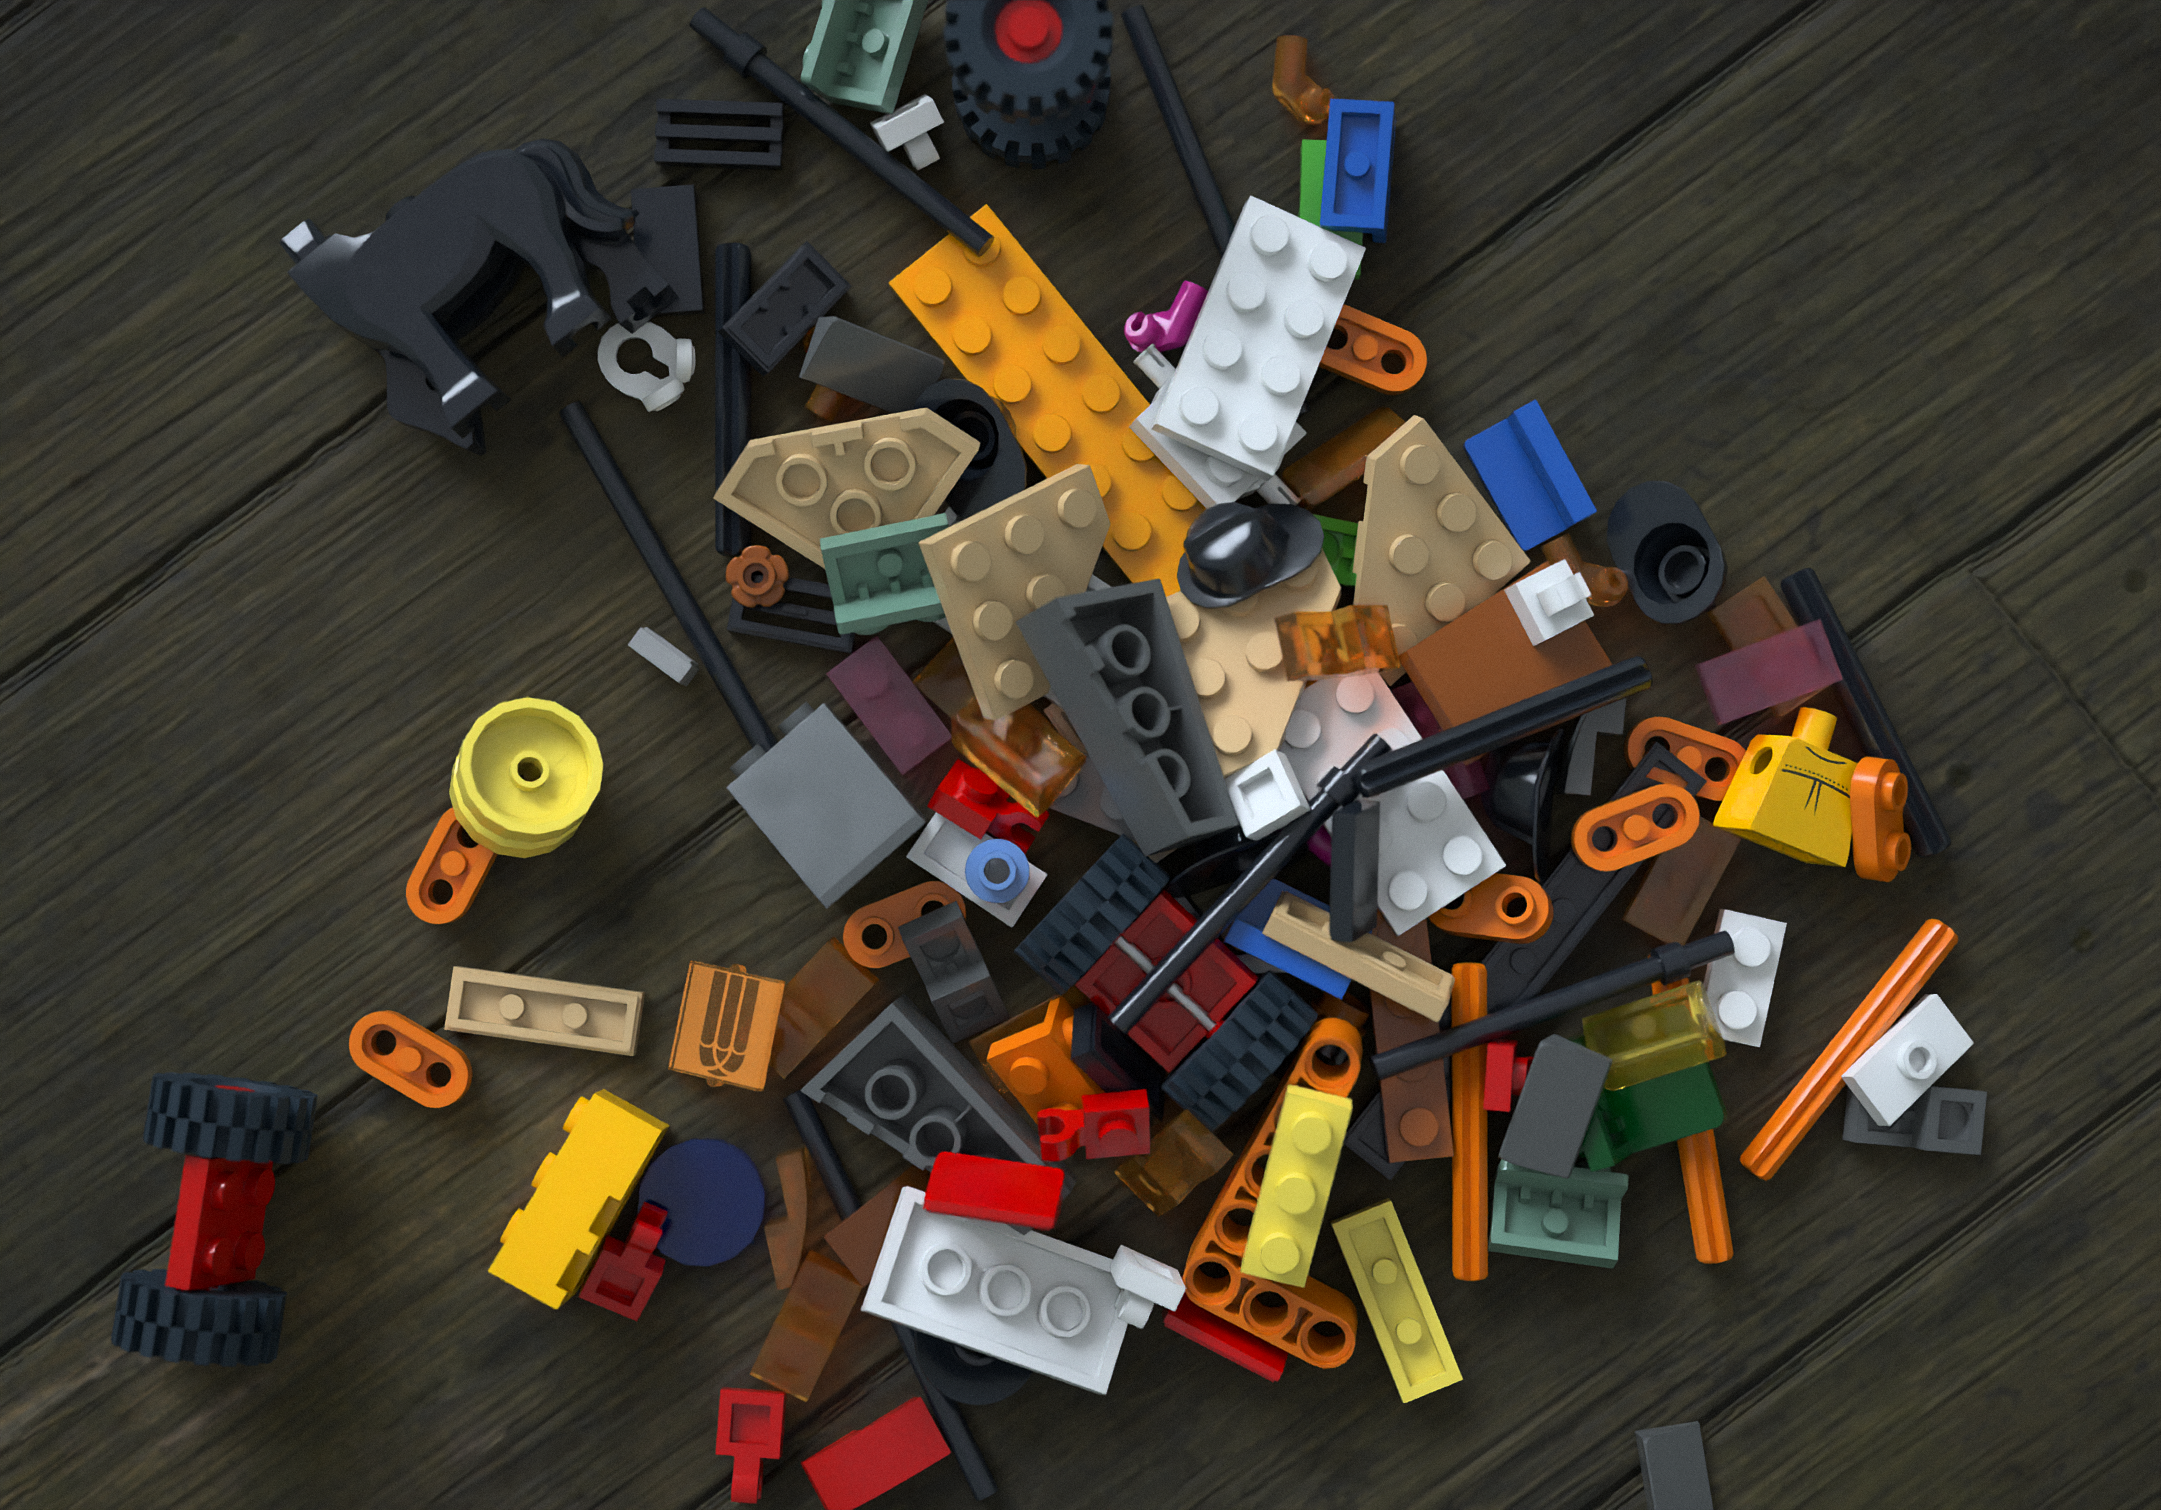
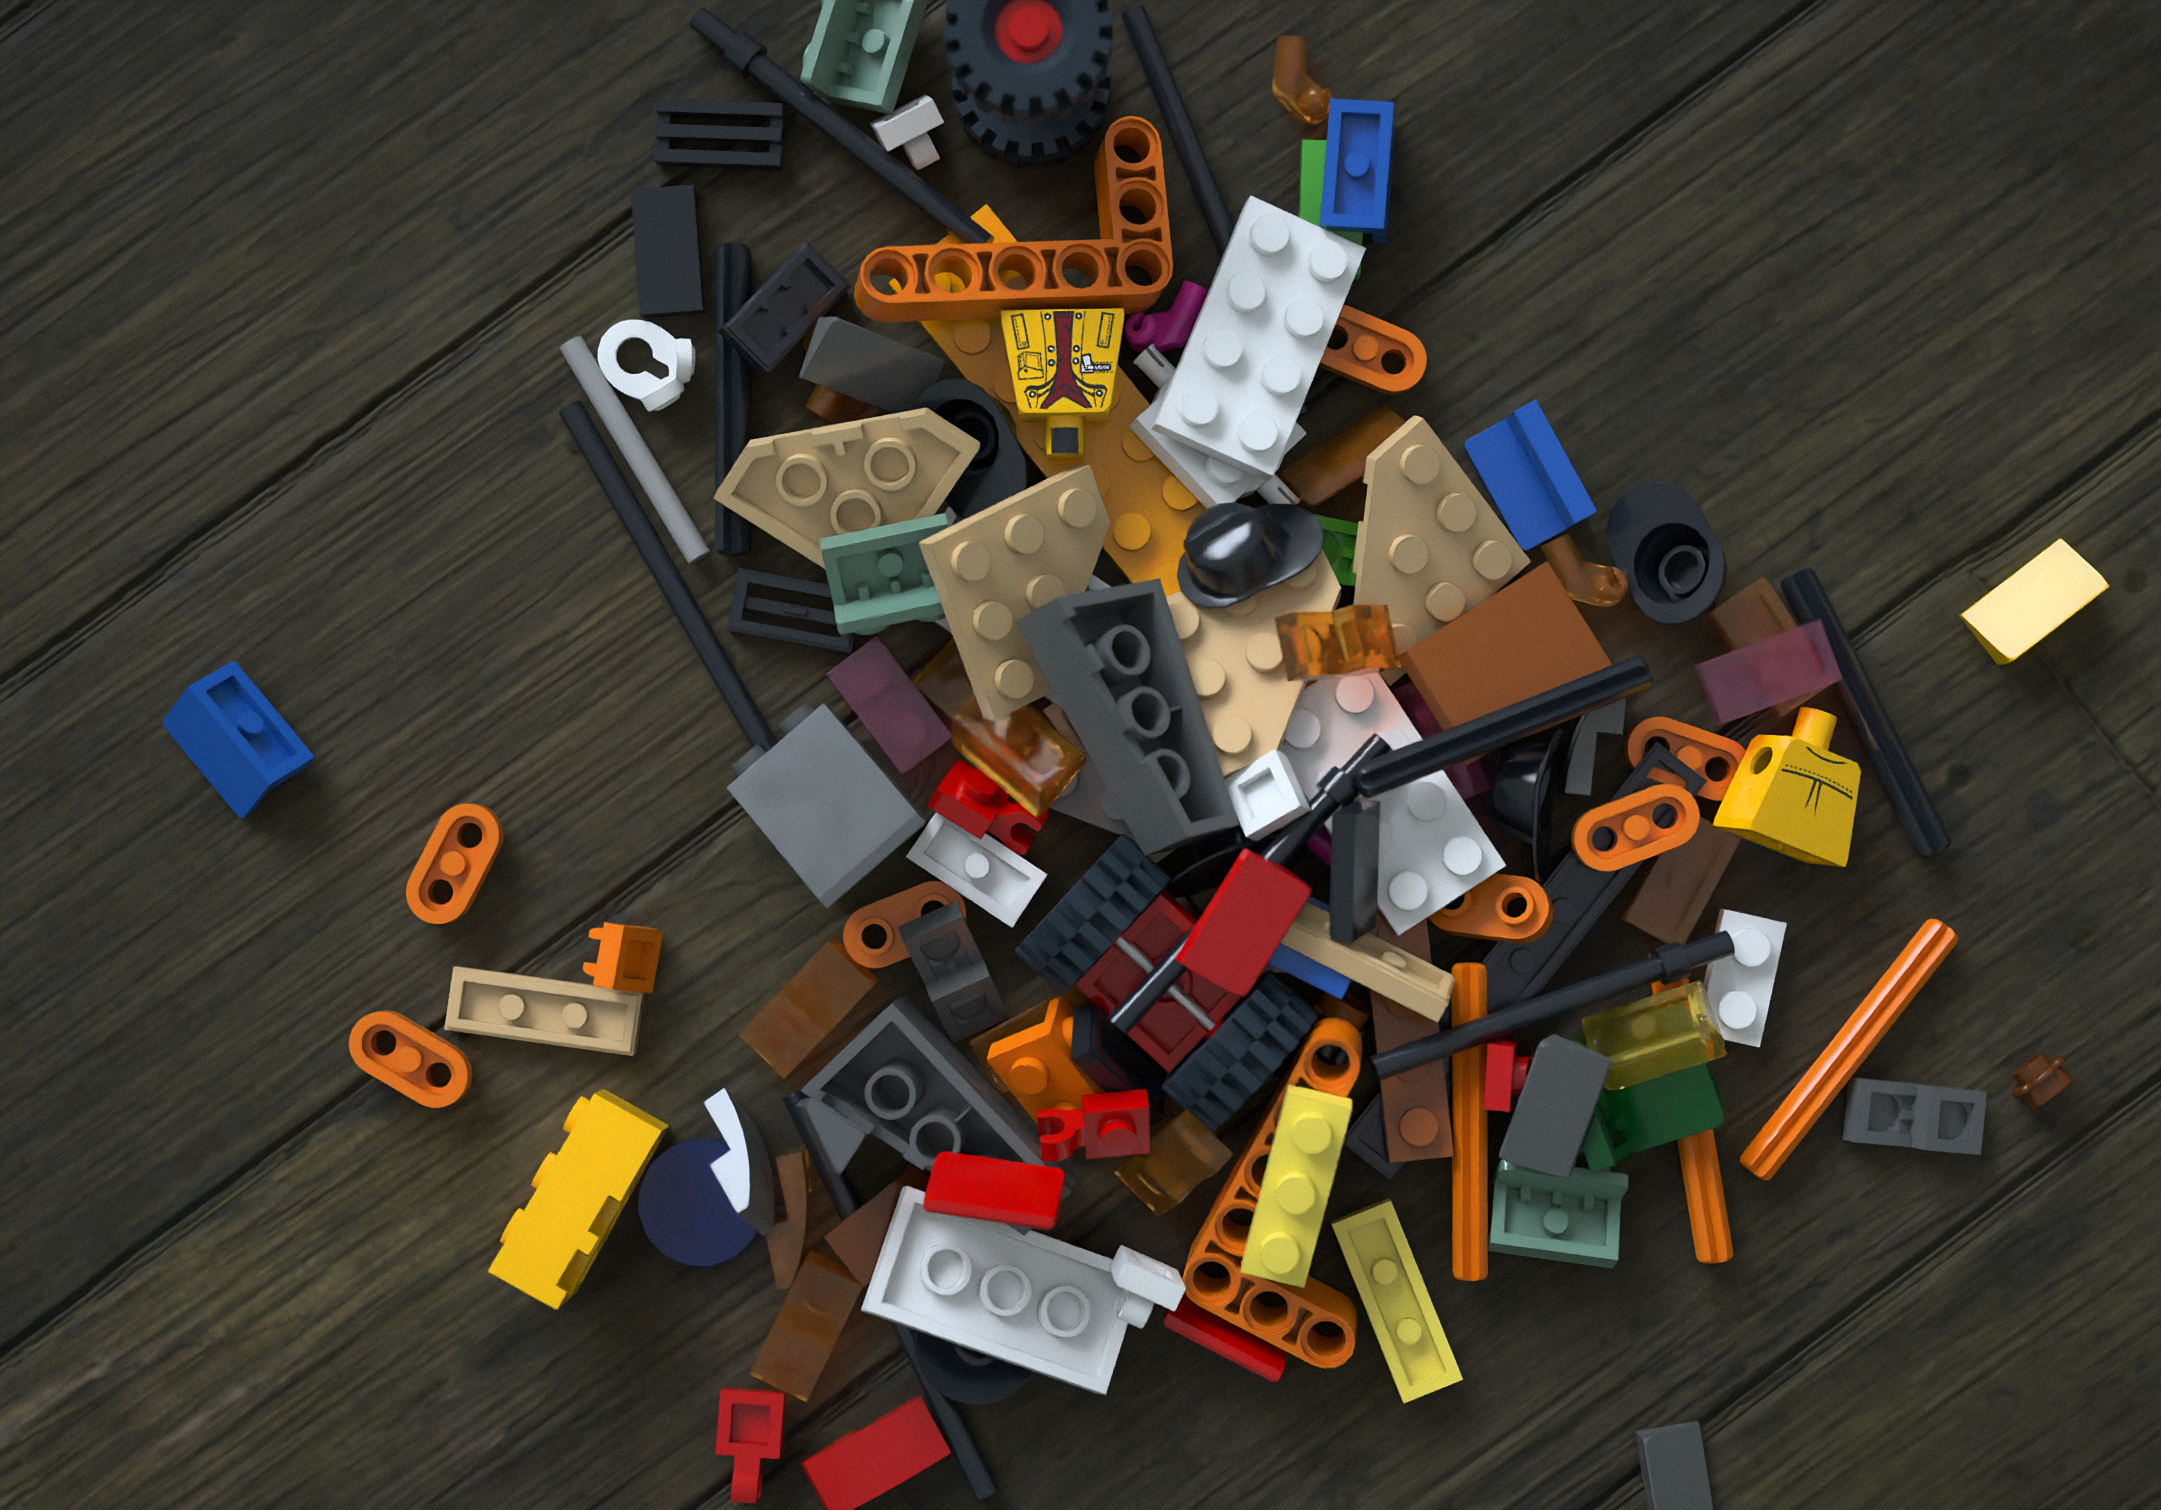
(203, 1303): black plate -> none
(236, 737): none -> blue panel
(454, 259): black piece -> none
(559, 782): light yellow wheel -> none
(625, 957): none -> orange tile
(627, 1271): red plate -> none
(634, 450): none -> light grey bar
(664, 655): light grey tile -> none
(726, 1025): clear orange piece -> none
(746, 1168): none -> slope
(774, 573): dark orange plate -> none
(831, 1133): none -> dark grey slope
(976, 870): medium blue plate -> none
(1043, 261): none -> orange beam
(1063, 370): none -> yellow torso
(1244, 923): none -> red slope
(1550, 601): white tile -> none
(1877, 806): orange plate -> none
(1907, 1059): white plate -> none
(2033, 602): none -> yellow slope
(2040, 1079): none -> reddish brown plate

